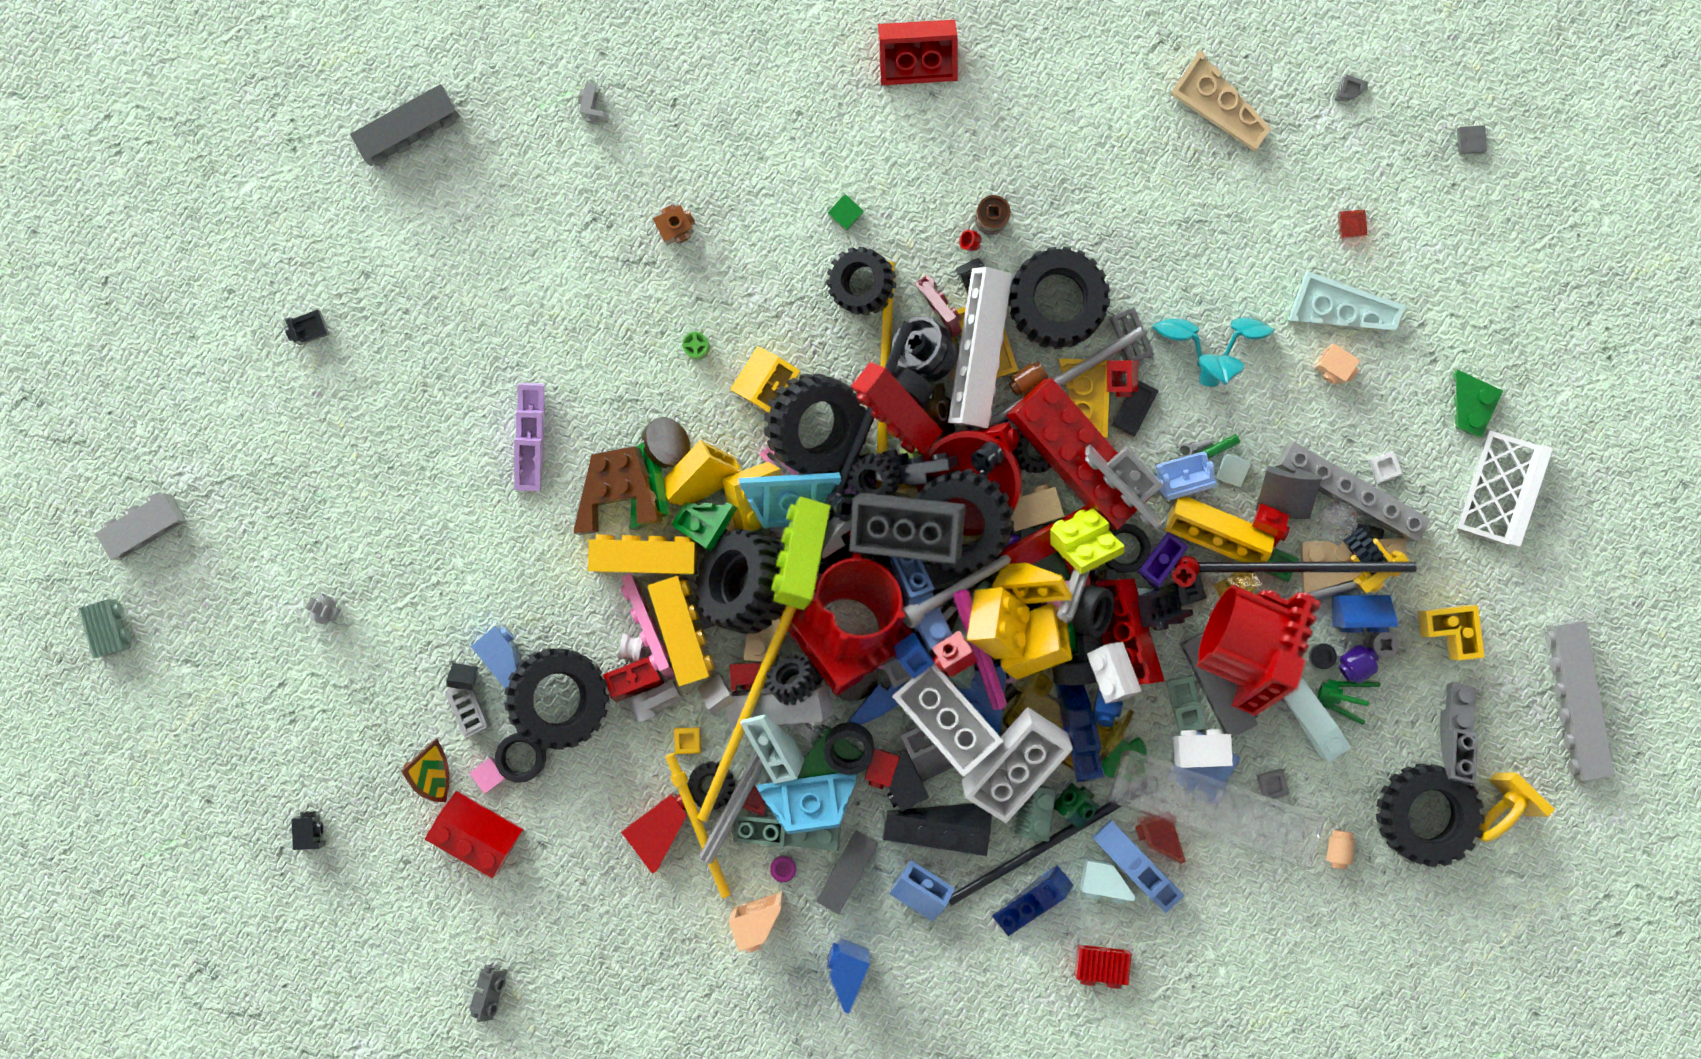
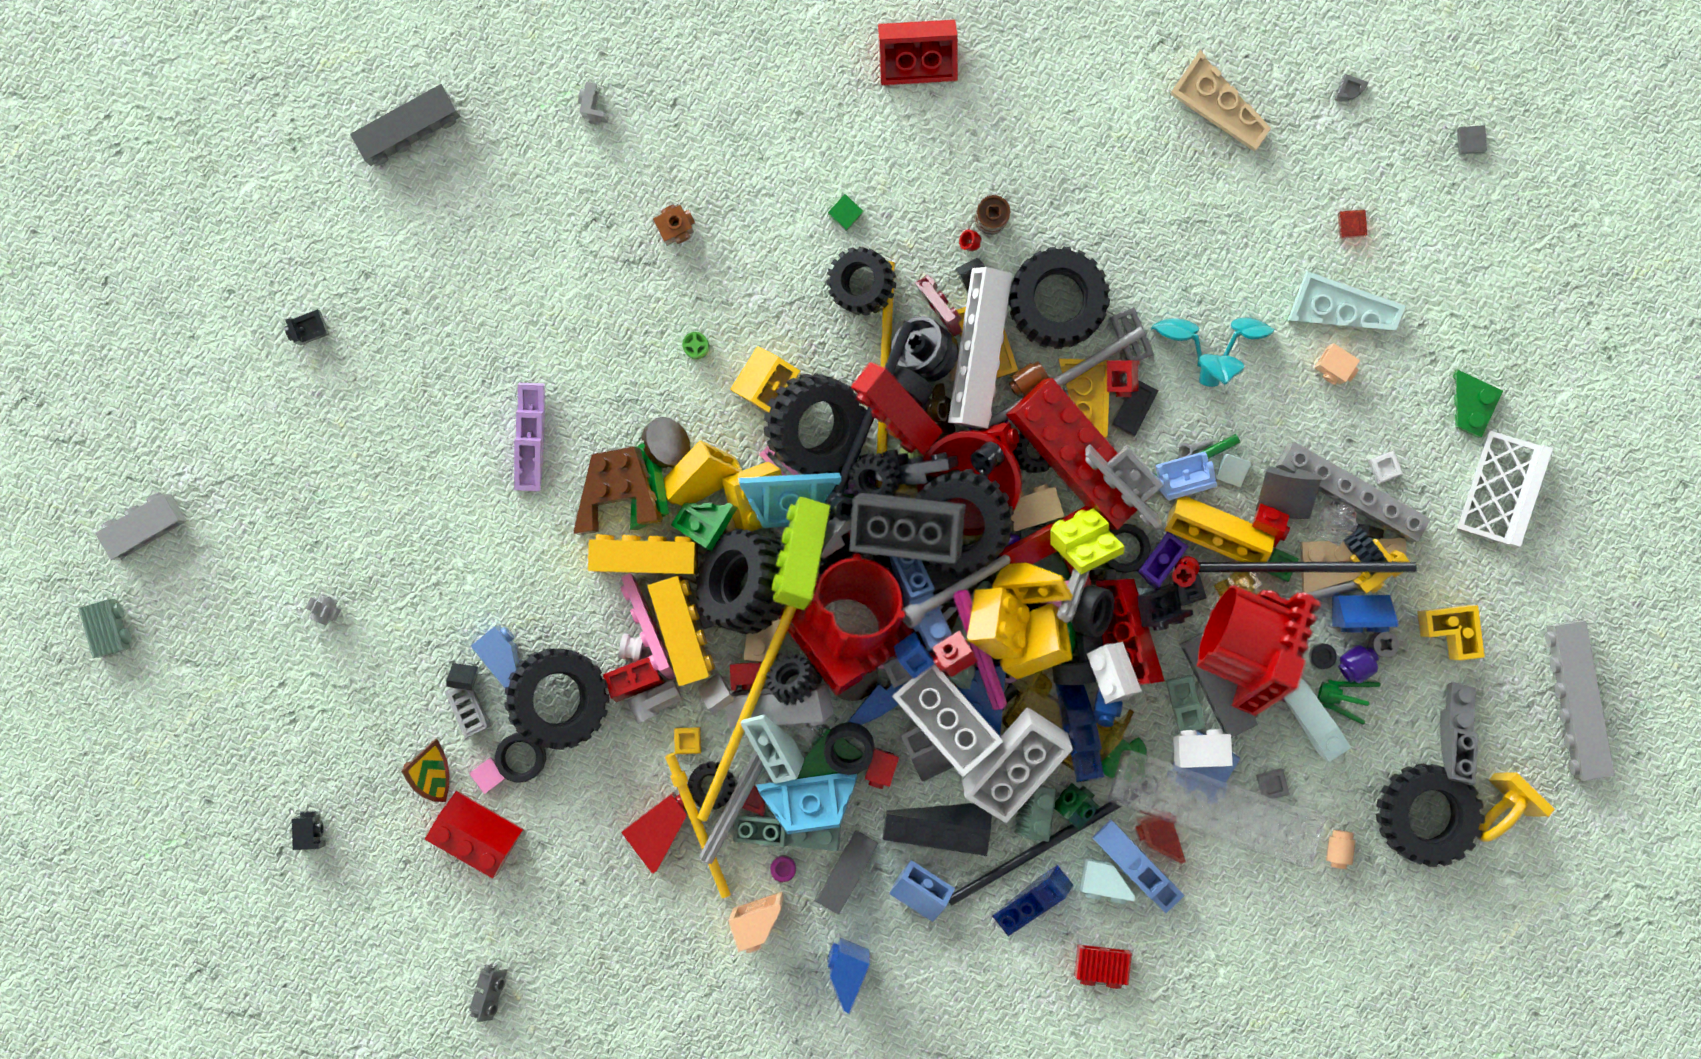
(906, 784): black slope -> none

